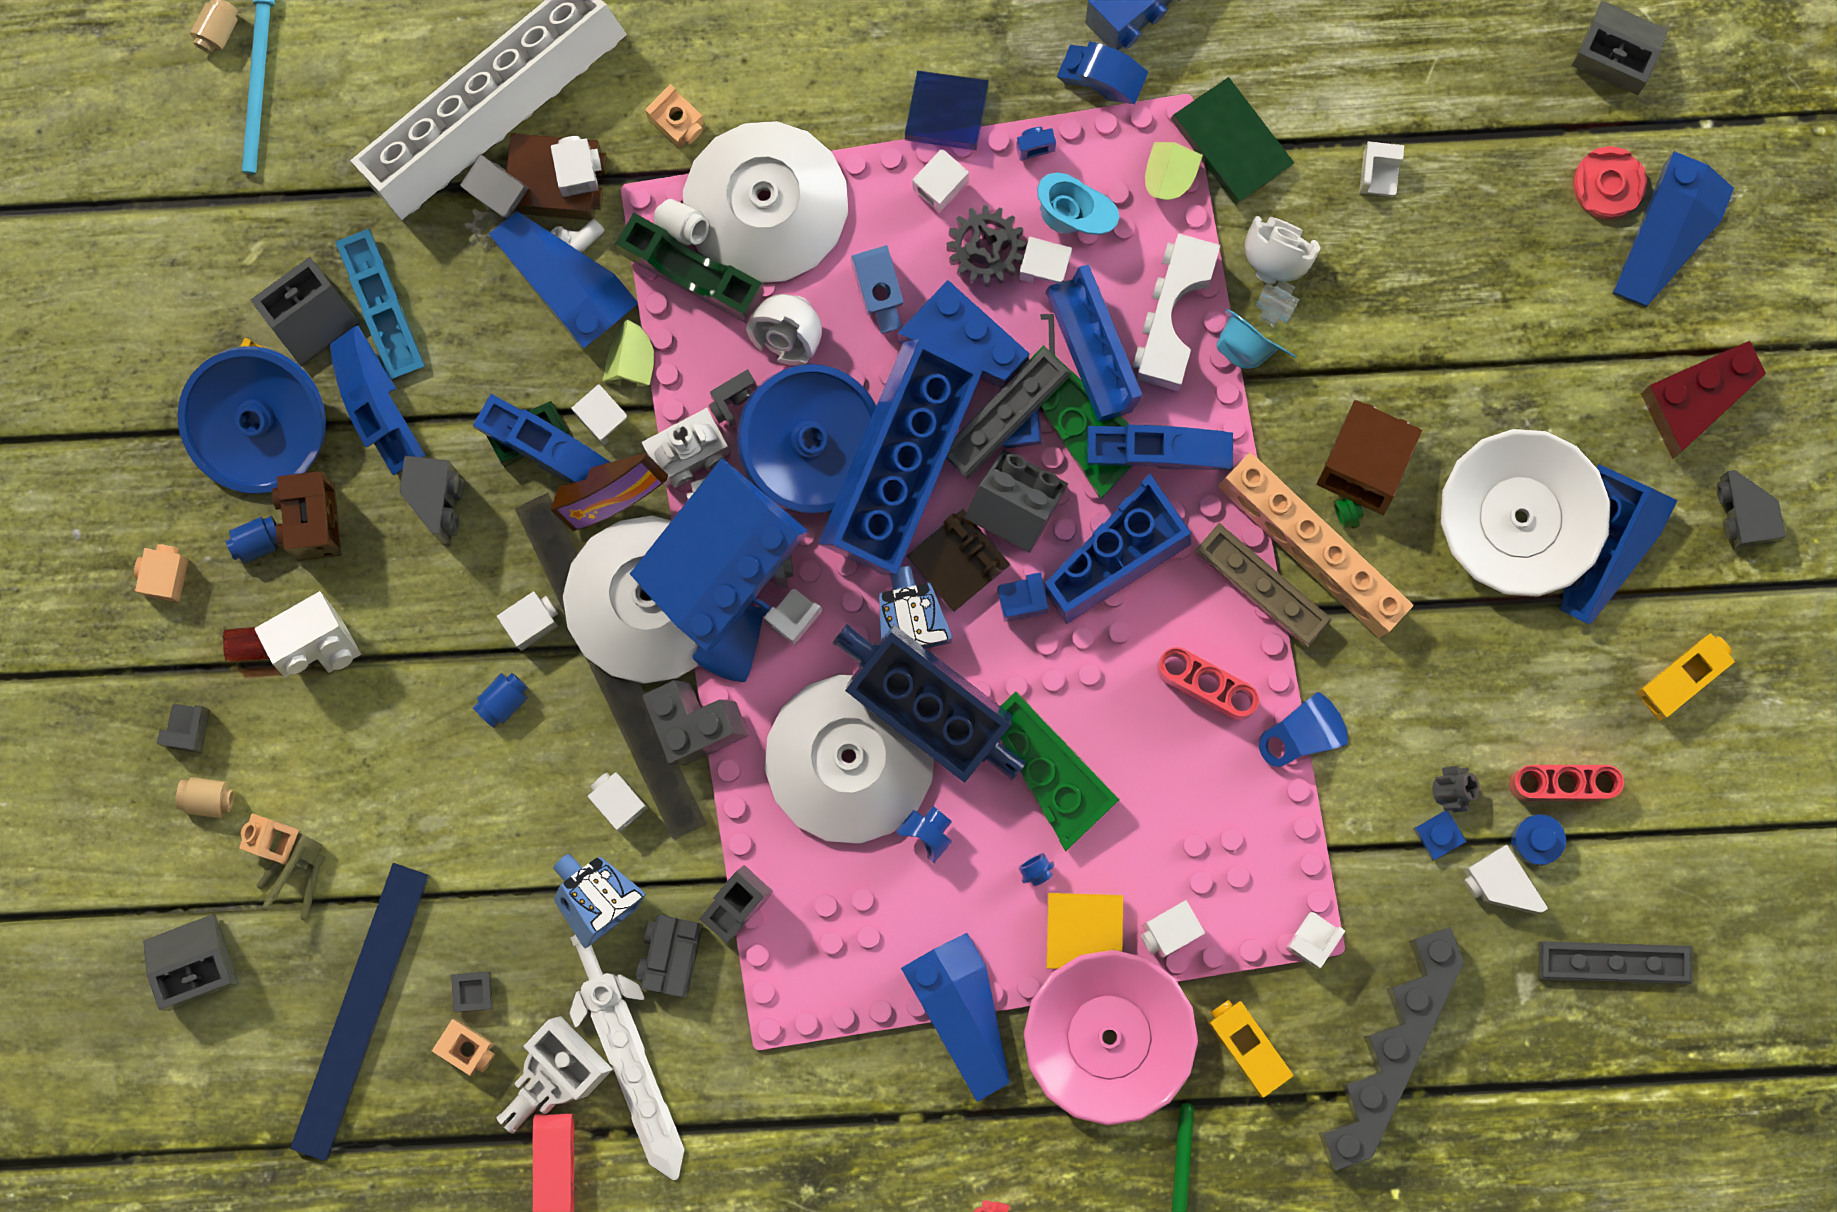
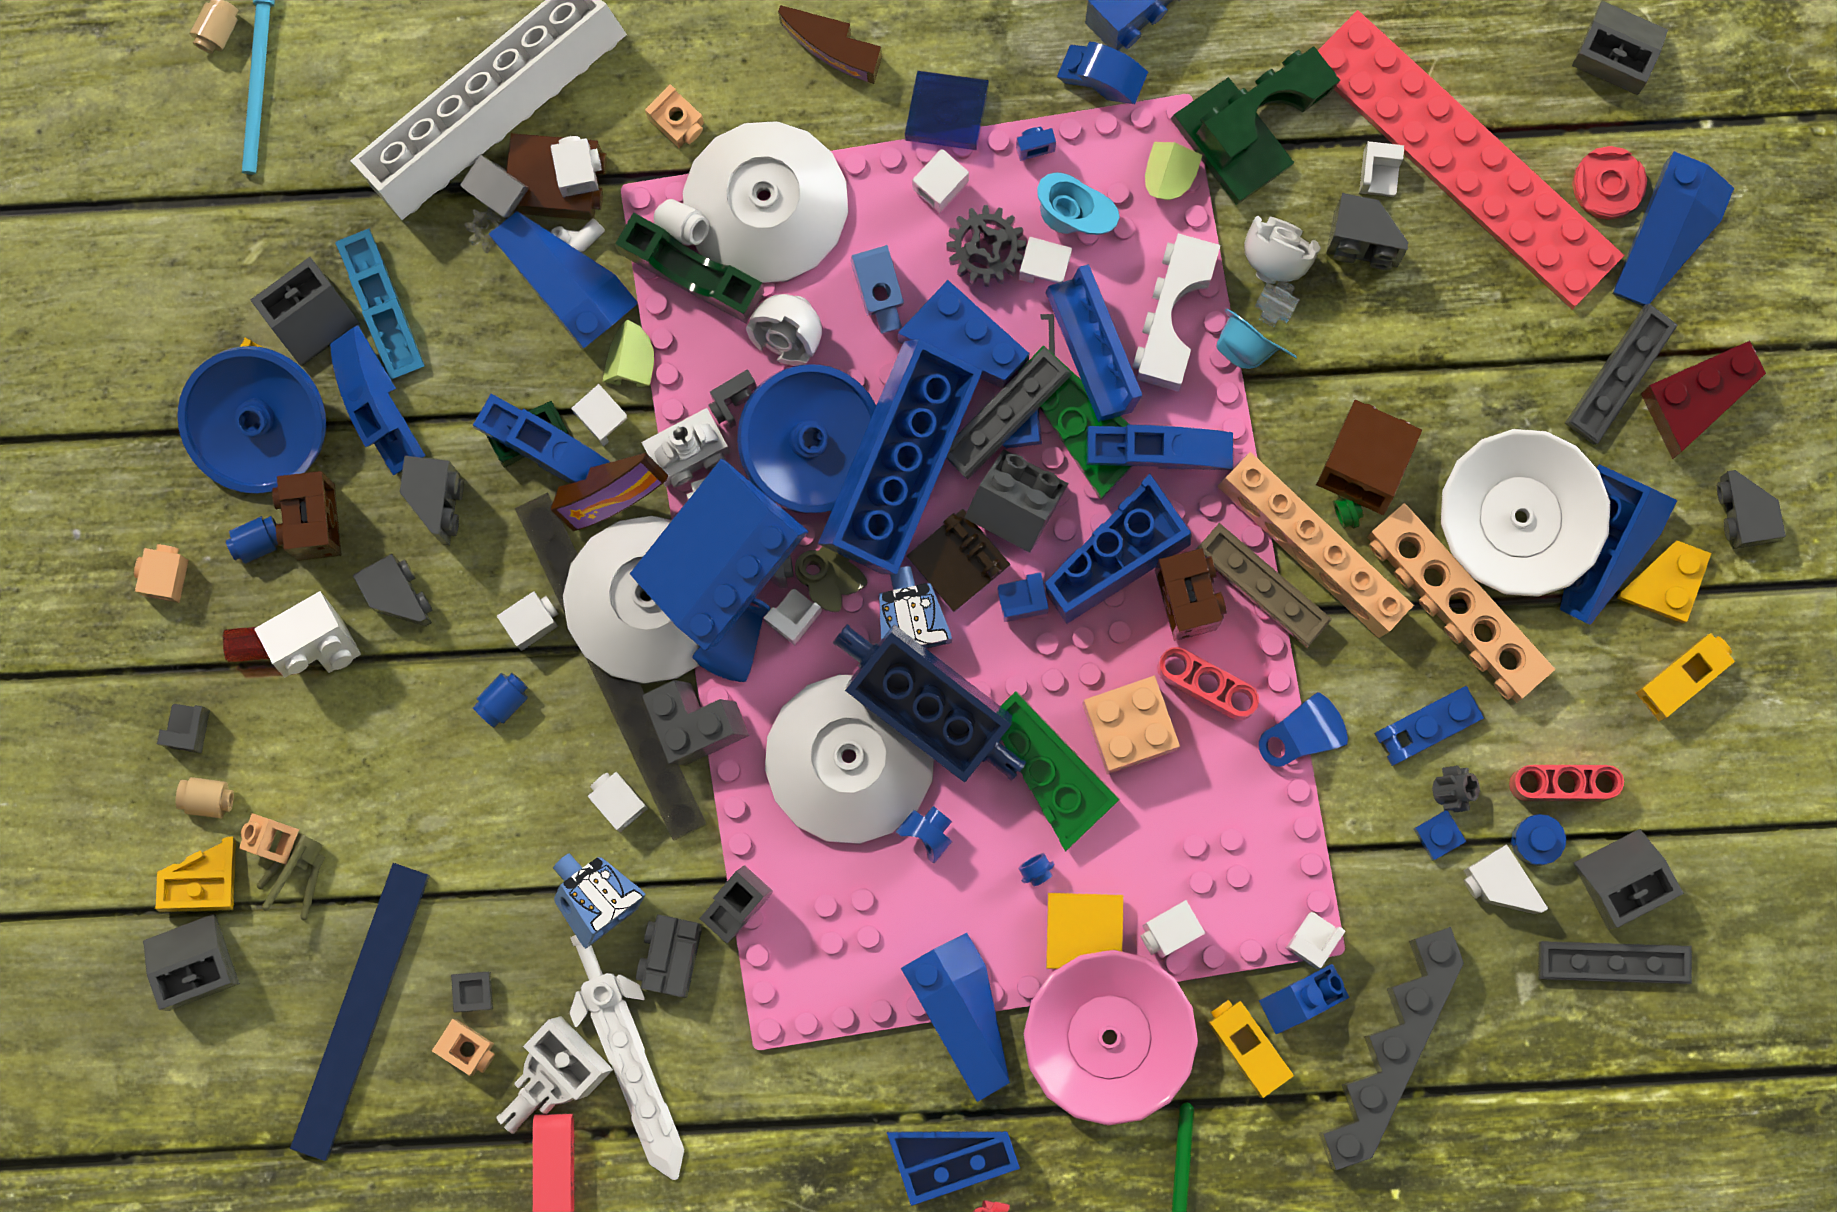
(200, 881): none -> yellow wing
(390, 593): none -> dark grey slope
(832, 43): none -> reddish brown slope
(835, 577): none -> olive plate
(950, 1160): none -> blue wedge
(1130, 725): none -> light nougat brick
(1189, 594): none -> reddish brown piece
(1299, 83): none -> dark green arch
(1304, 999): none -> blue slope
(1366, 233): none -> dark grey slope
(1430, 725): none -> blue plate
(1468, 161): none -> coral plate
(1481, 609): none -> light nougat brick
(1621, 374): none -> dark grey tile
(1627, 879): none -> dark grey slope
(1669, 582): none -> yellow wing

